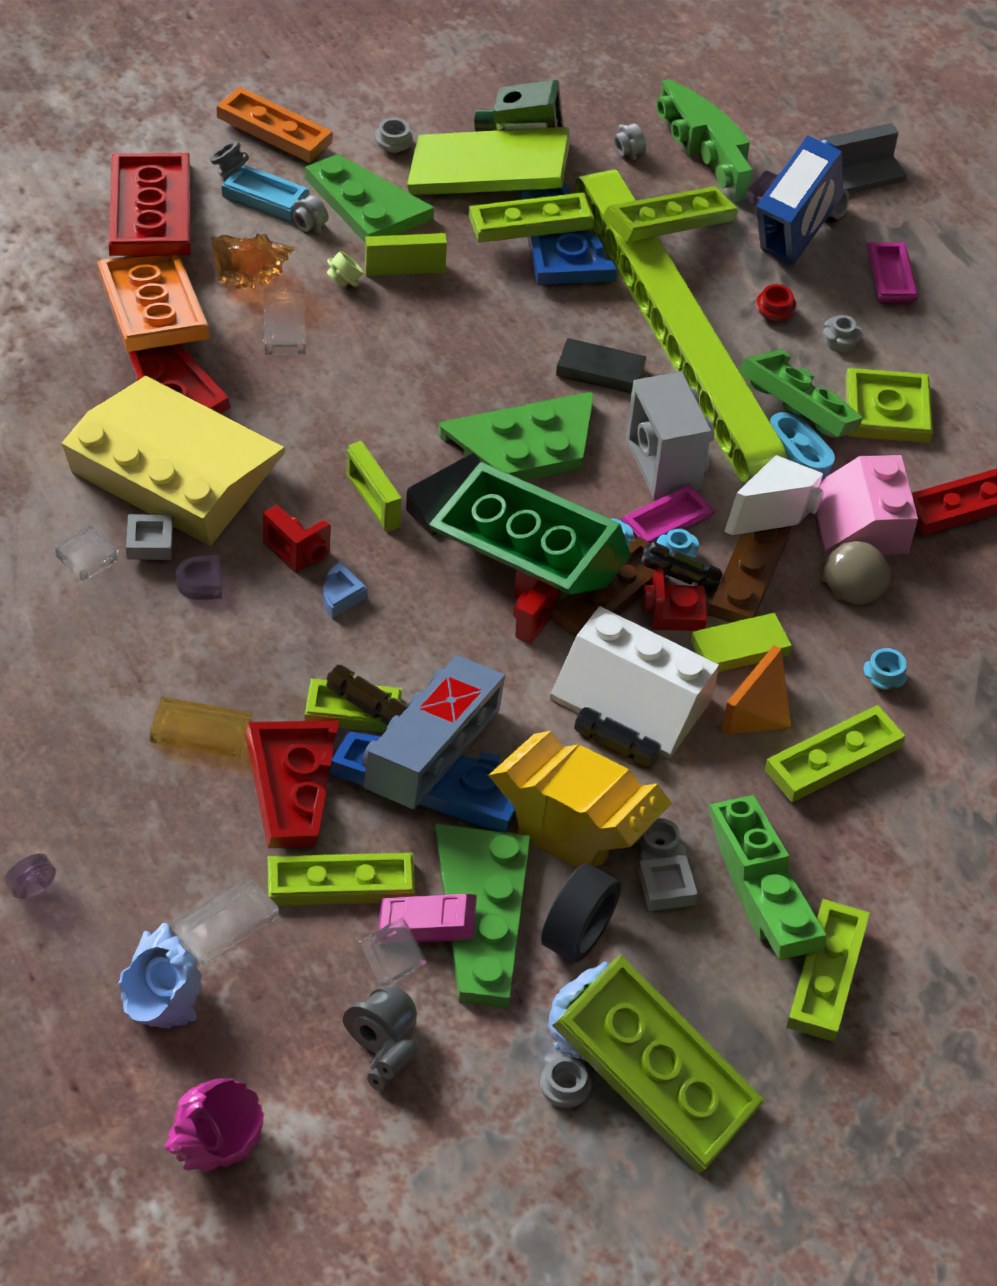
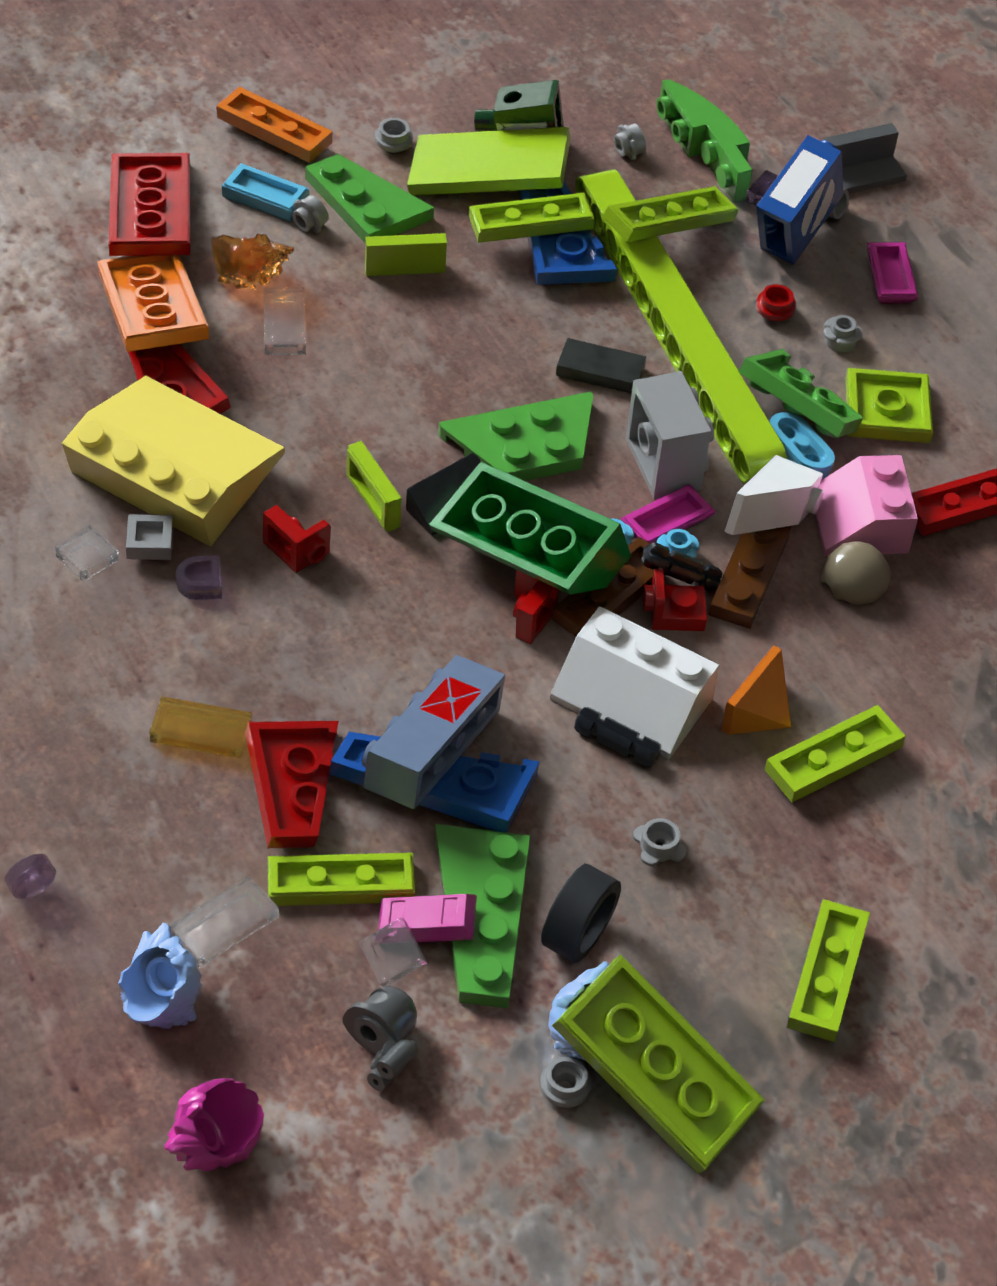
(229, 158): dark grey bush -> none
(328, 706): lime tile -> none
(342, 590): medium blue tile -> none
(344, 270): yellowish green plate -> none
(364, 694): dark brown axle -> none
(576, 800): yellow slope -> none
(667, 882): light grey plate -> none
(741, 641): lime tile -> none
(763, 880): bright green slope -> none
(886, 669): medium azure plate -> none

